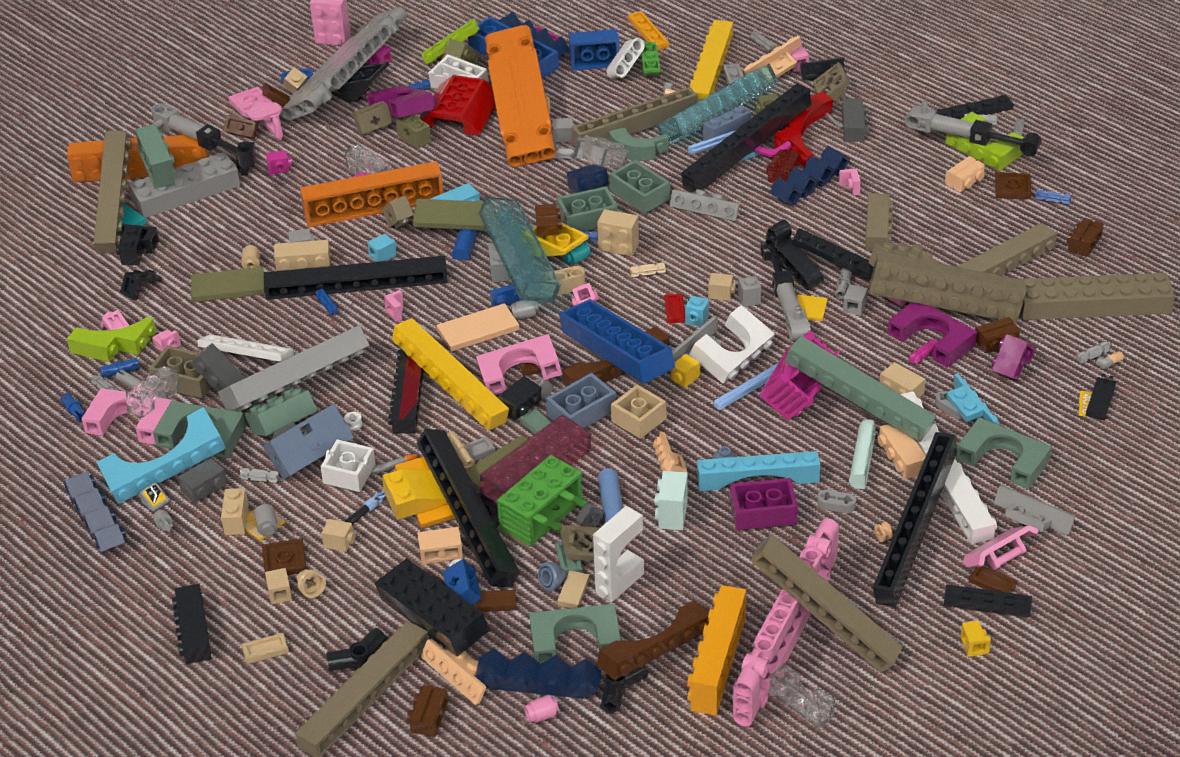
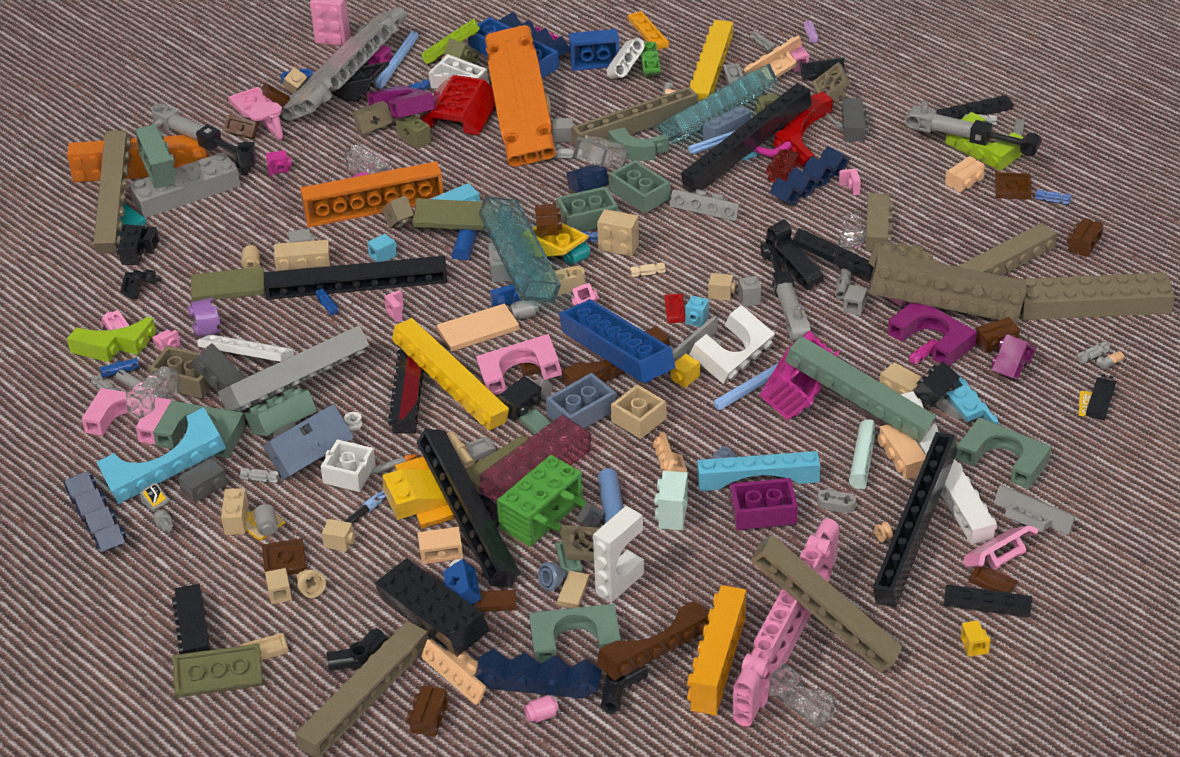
(73, 406): blue pin -> none
(205, 317): none -> medium lavender brick
(217, 670): none -> olive tile
(396, 59): none -> light blue axle
(811, 32): none -> lavender axle
(813, 306): yellow piece -> none
(852, 238): none -> clear piece
(938, 382): none -> black brick

